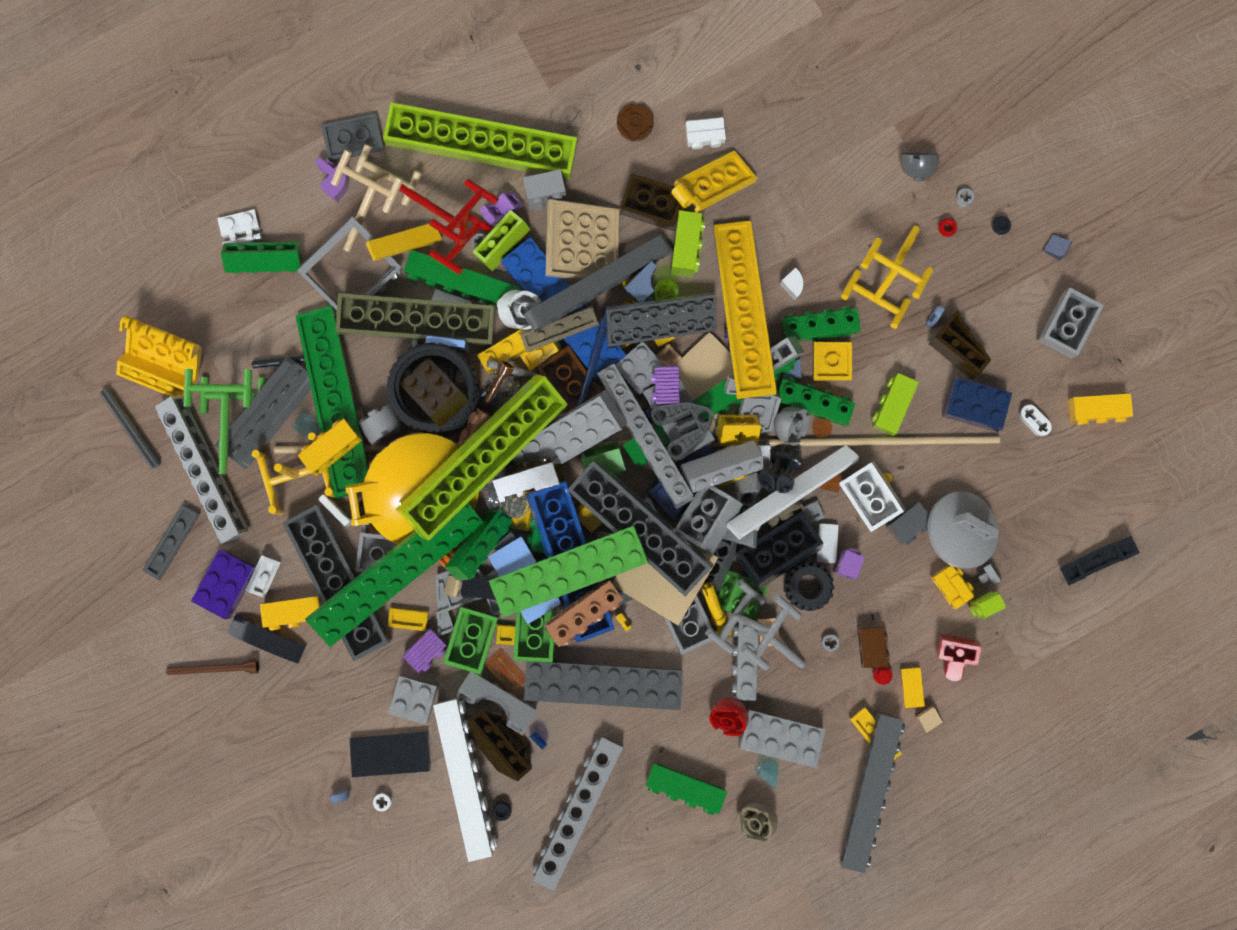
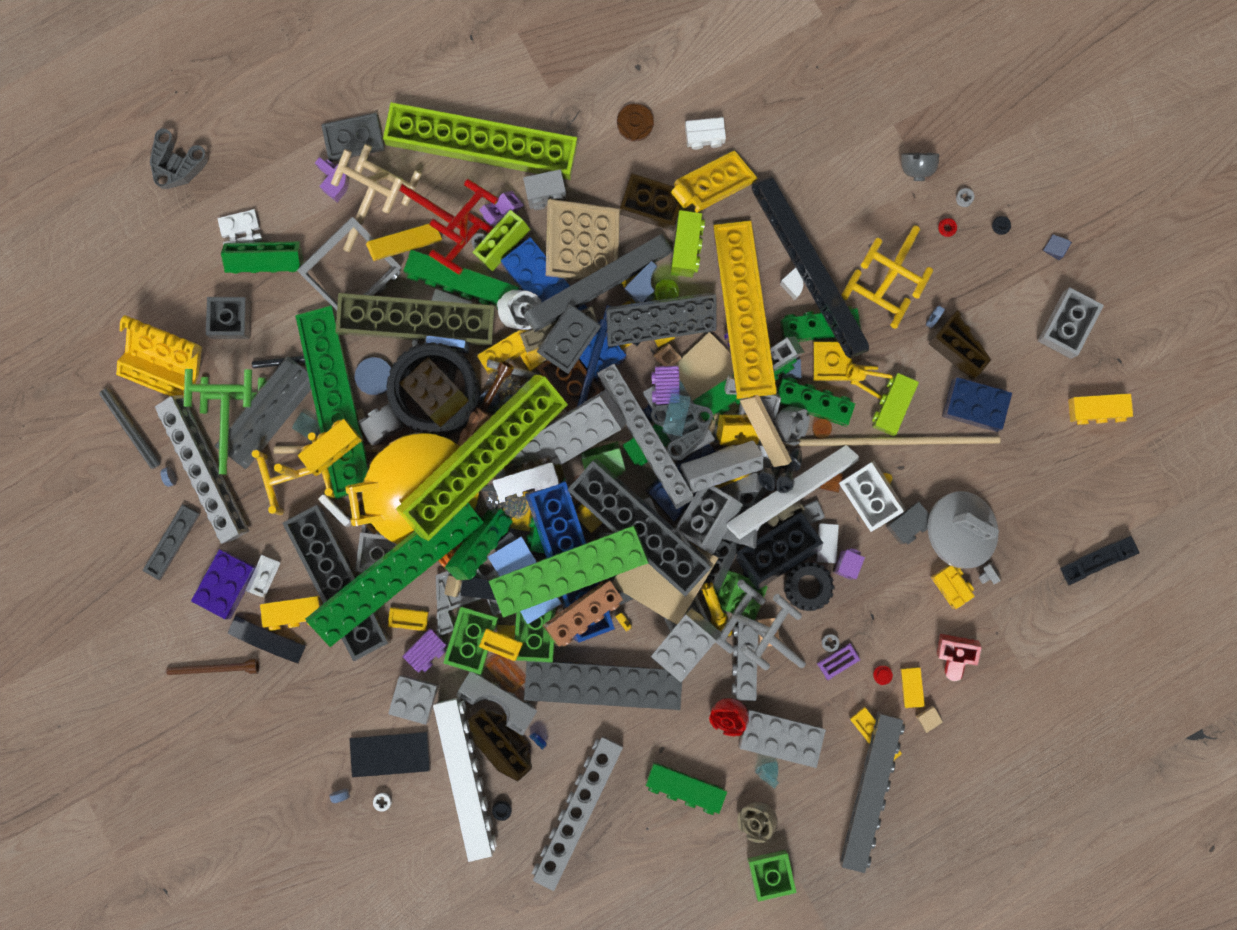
(168, 477): none -> sand blue tile
(178, 169): none -> dark grey connector
(228, 318): none -> dark grey brick
(372, 376): none -> sand blue tile
(500, 644): none -> yellow tile
(568, 338): none -> dark grey tile
(637, 368): light grey brick -> none
(676, 414): none -> clear light blue tile
(686, 645): none -> light grey brick
(766, 431): none -> tan tile
(771, 875): none -> bright green brick
(810, 267): none -> black beam
(824, 670): none -> medium lavender tile
(859, 372): none -> yellow plant
(872, 647): reddish brown brick -> none
(987, 605): lime brick -> none
(1038, 416): white beam -> none

